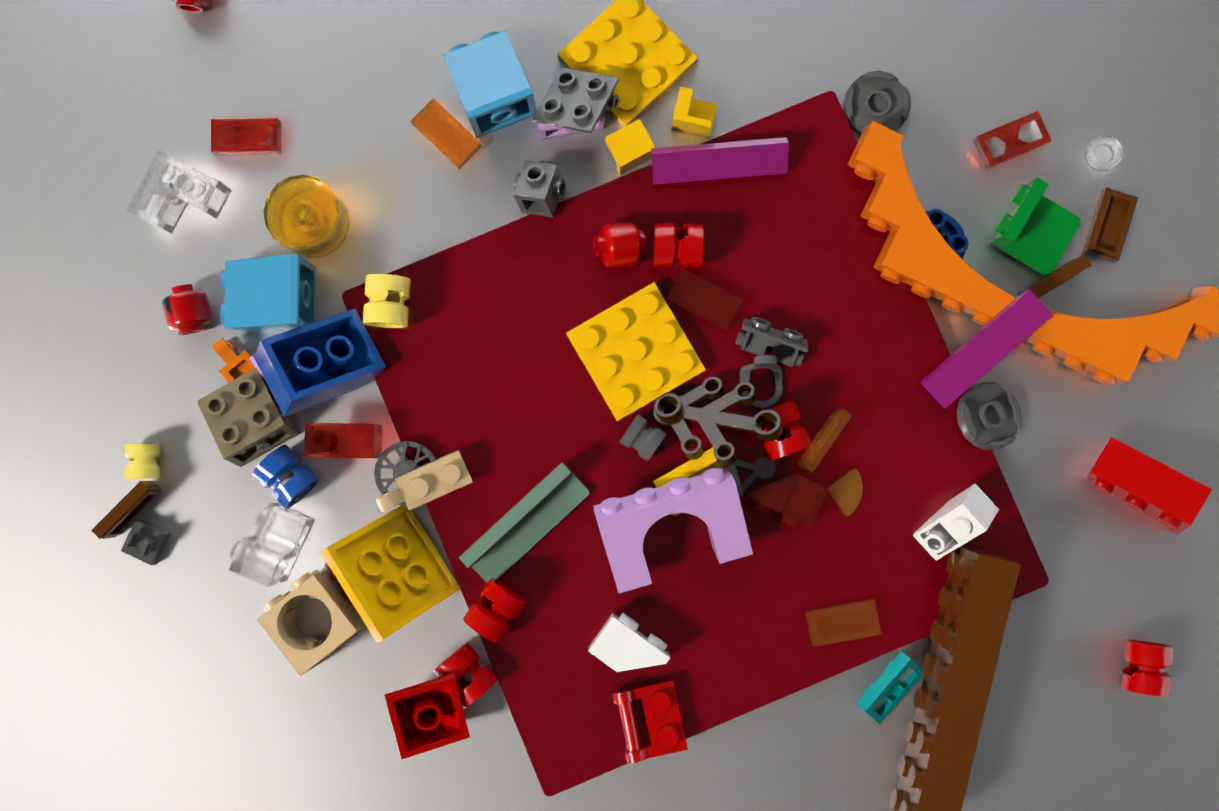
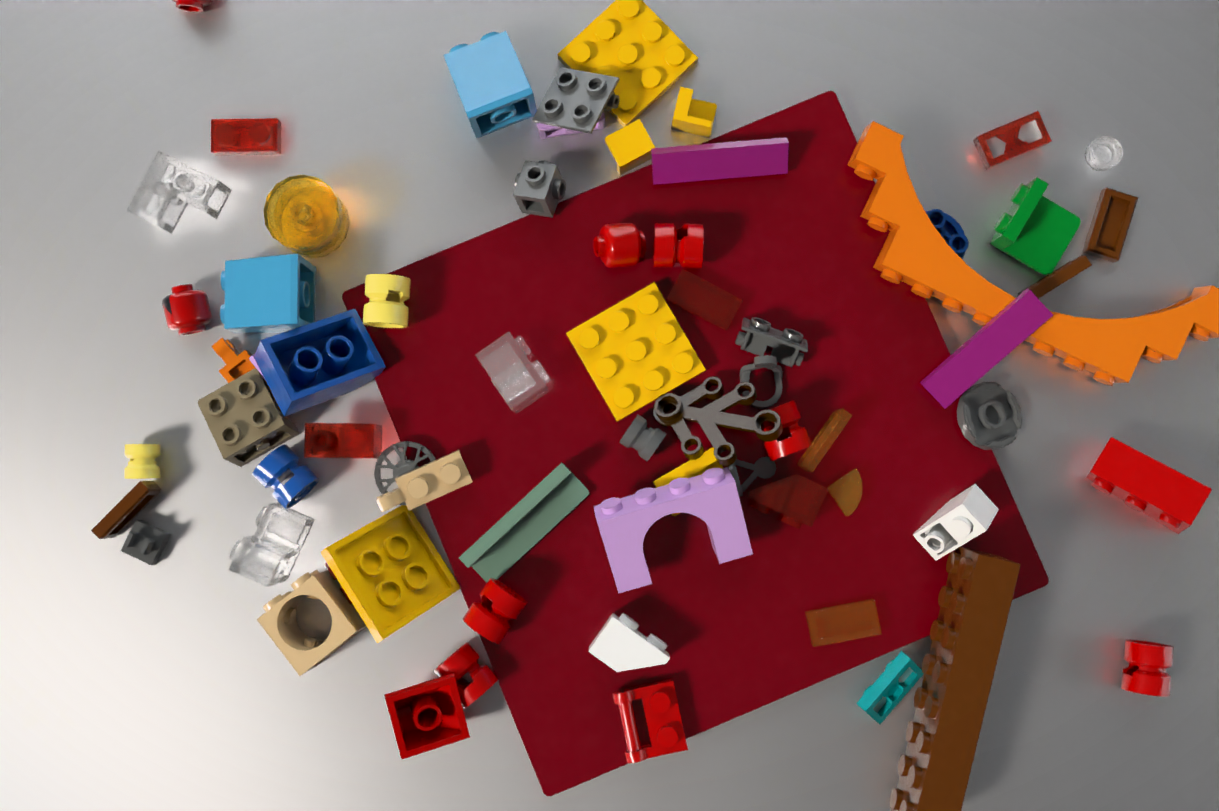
(446, 133): clear orange tile -> none
(513, 373): none -> clear brick
(876, 98): dark grey tile -> none

